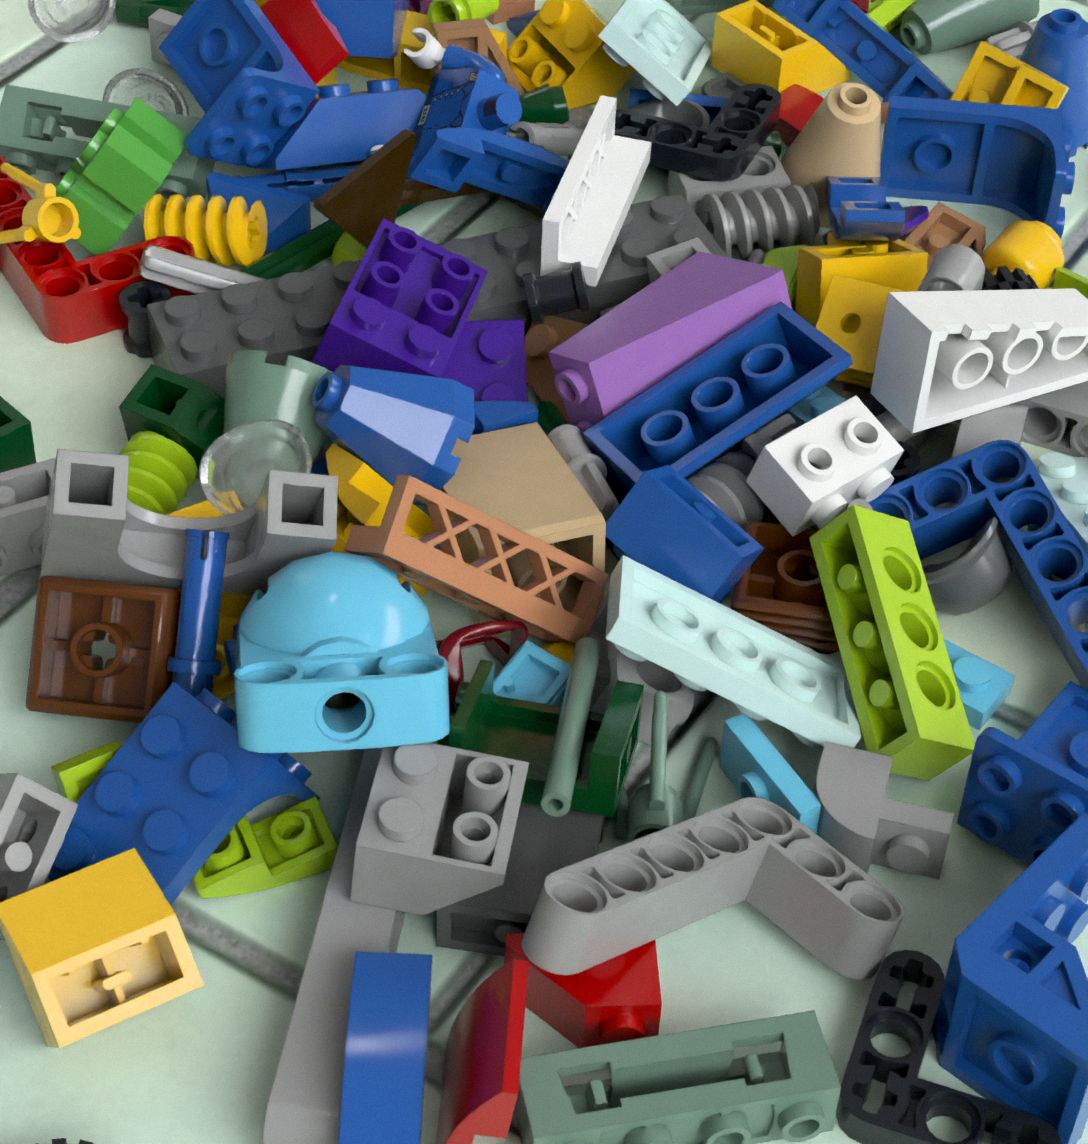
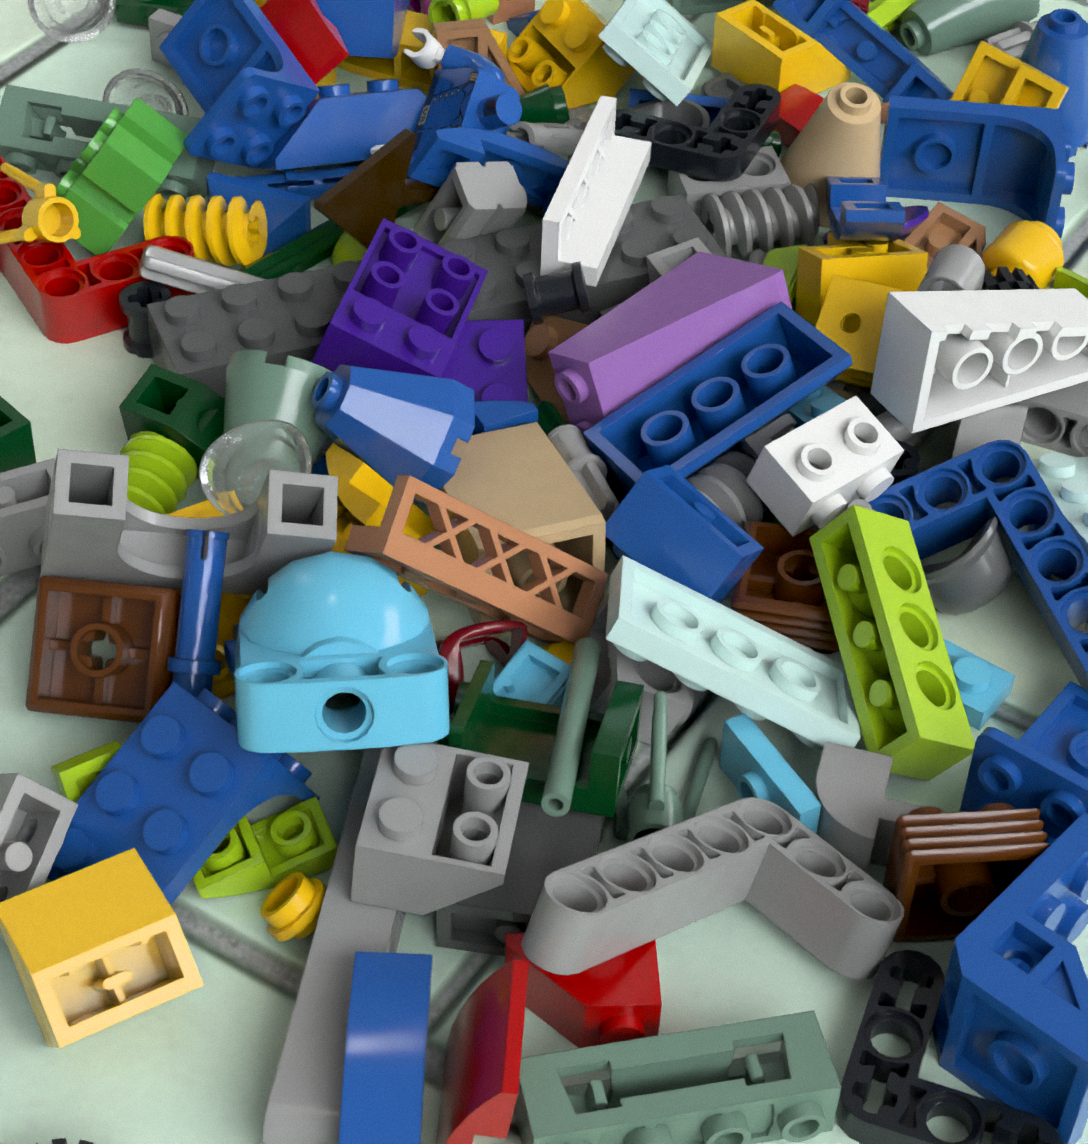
(293, 907): none -> yellow plate
(473, 202): none -> light grey brick
(957, 864): none -> reddish brown brick

